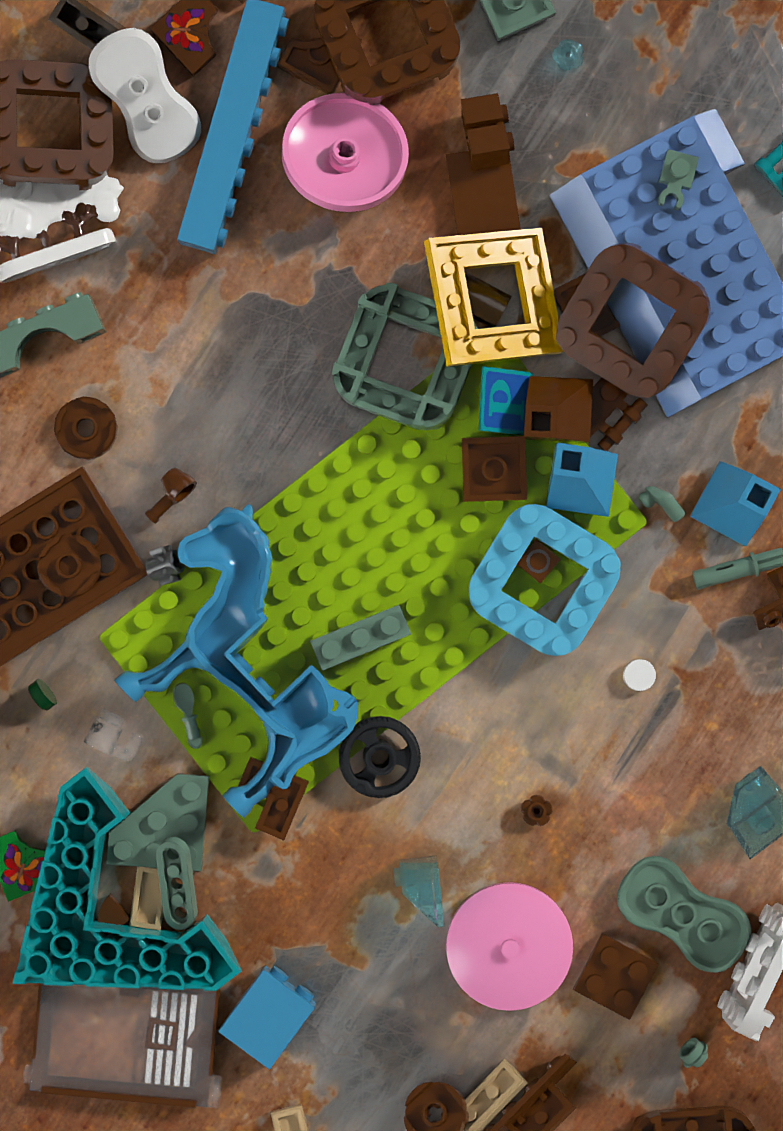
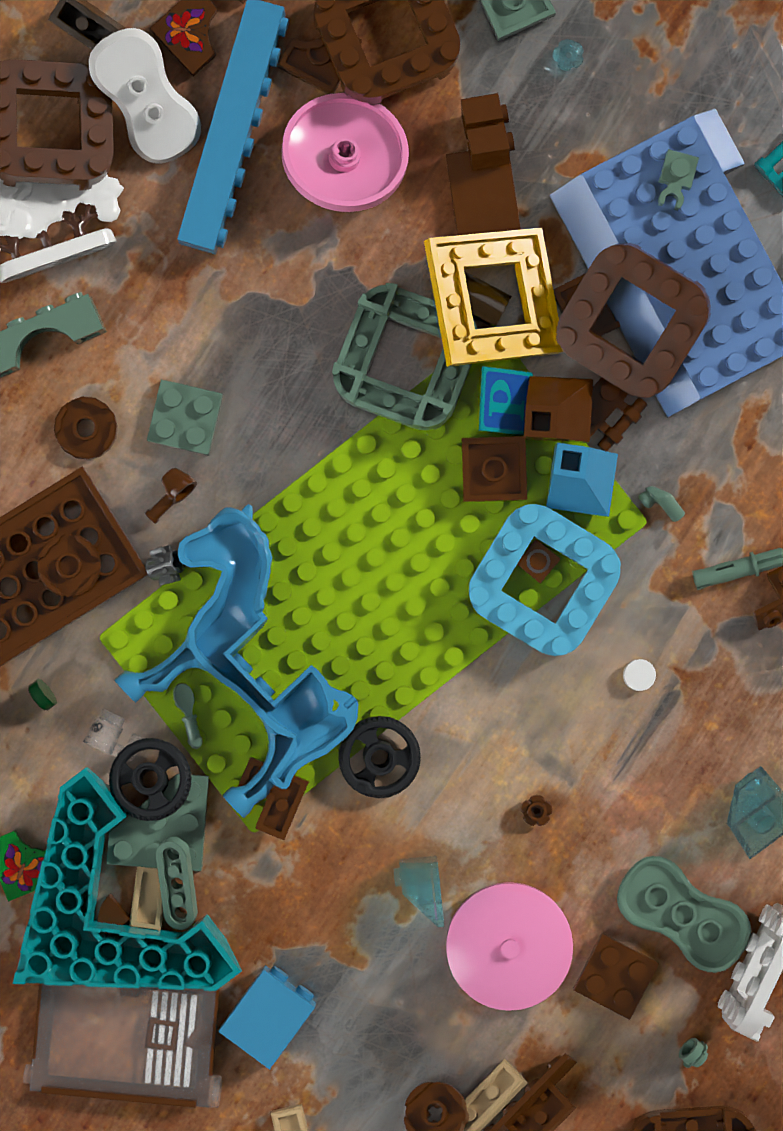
(122, 774): none -> black wheel
(184, 417): none -> sand green plate
(360, 637): sand green brick -> none
(735, 503): dark azure slope -> none

